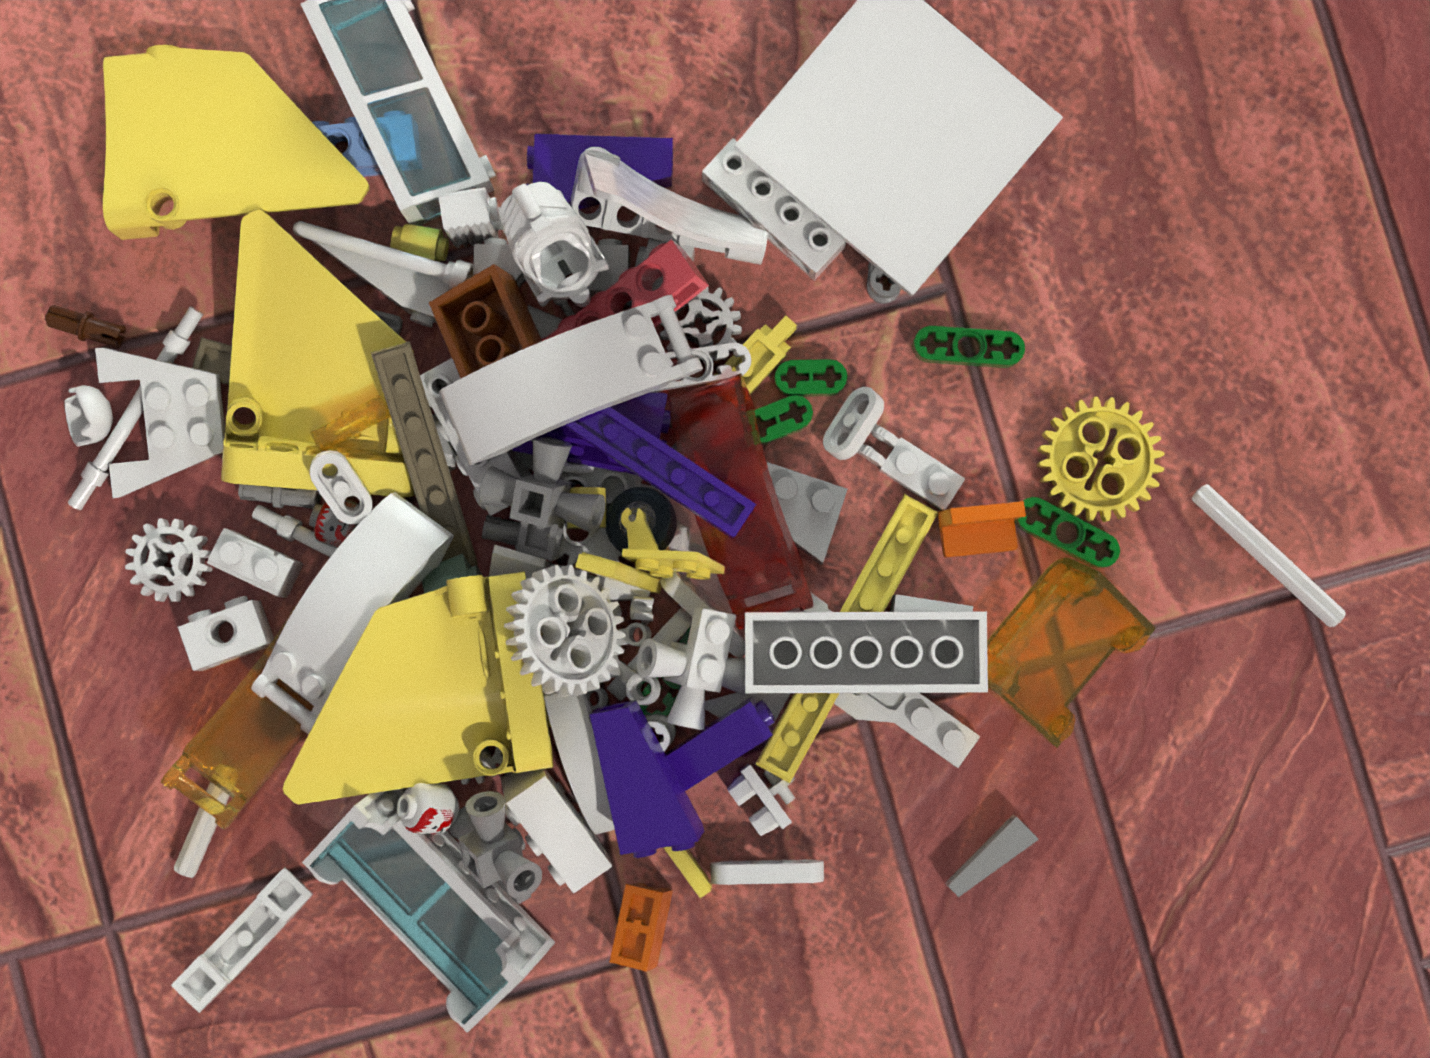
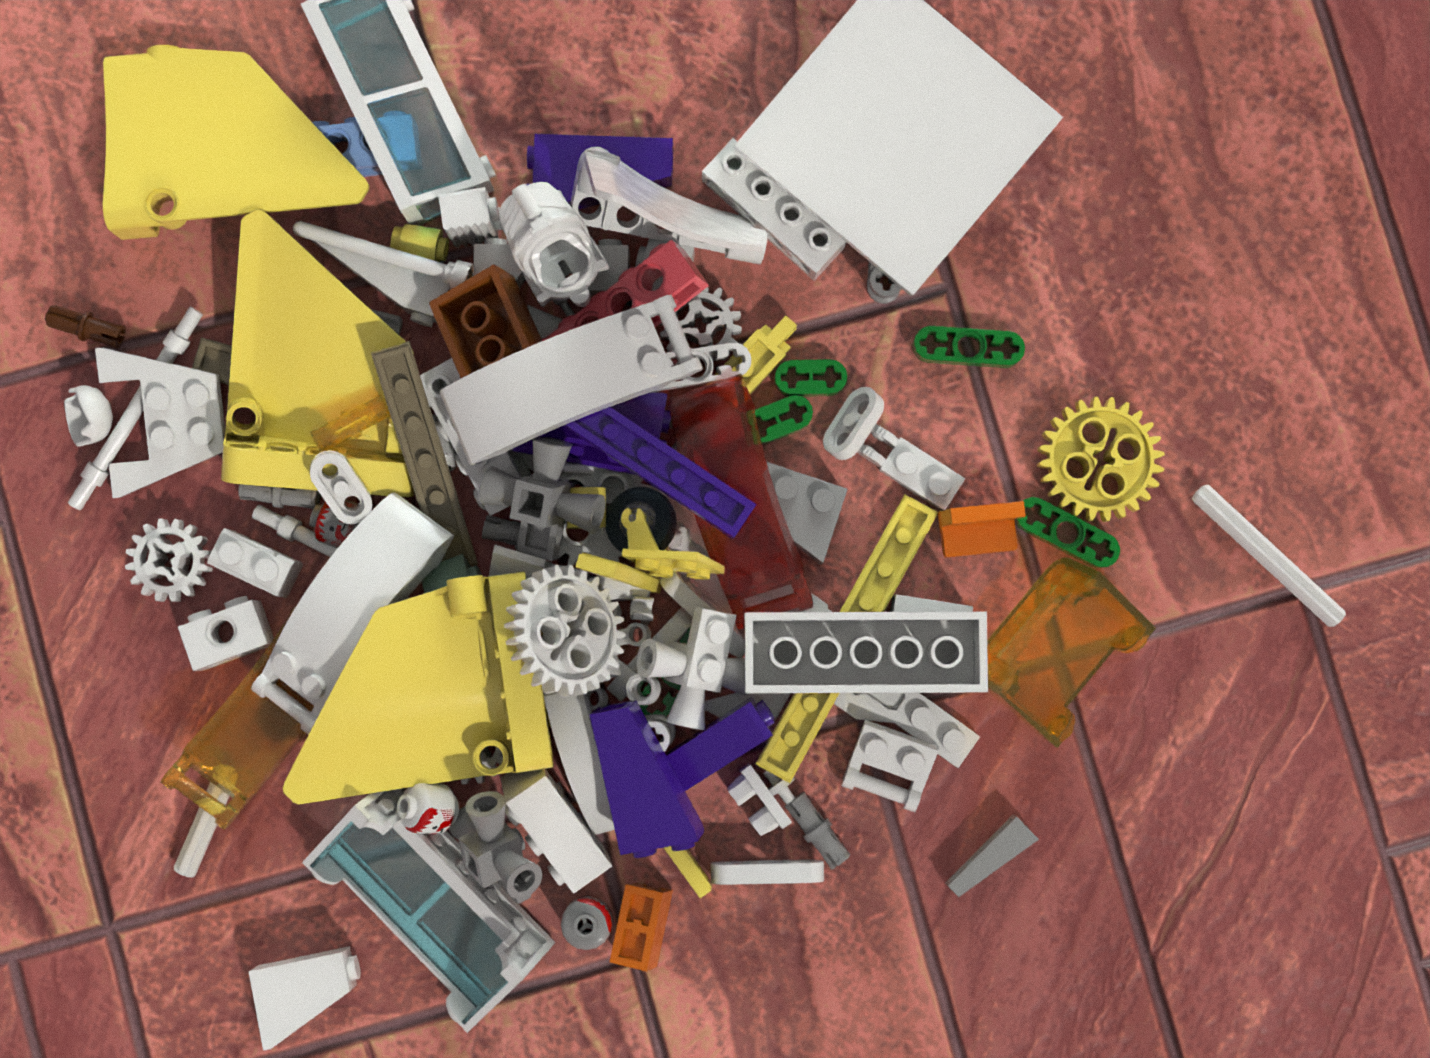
(242, 940): white slope -> none
(299, 989): none -> white slope
(587, 908): none -> light grey head
(817, 830): none -> light grey pin
(895, 754): none -> white plate

